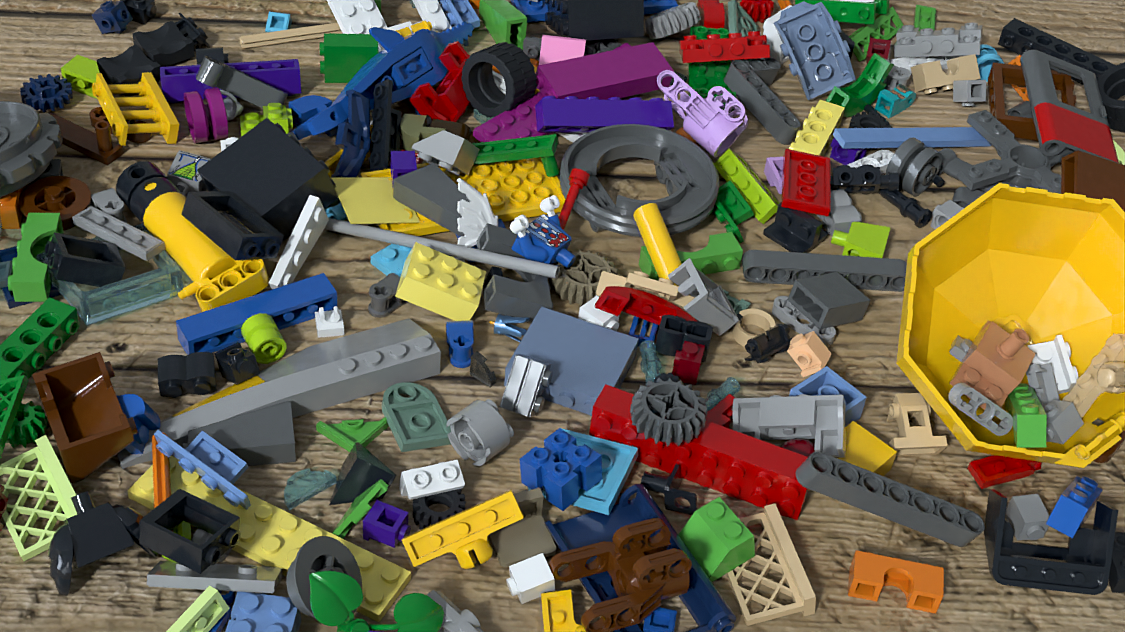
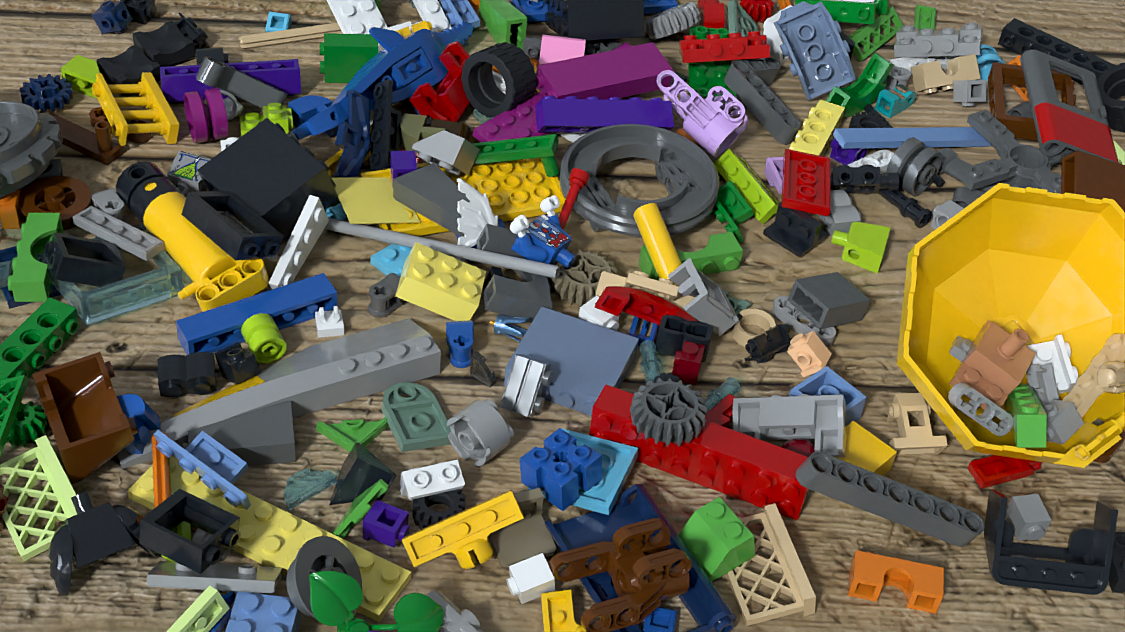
(669, 487): black bracket -> none
(786, 267): dark grey beam -> none
(879, 46): dark red brick -> none
(1074, 506): blue brick -> none

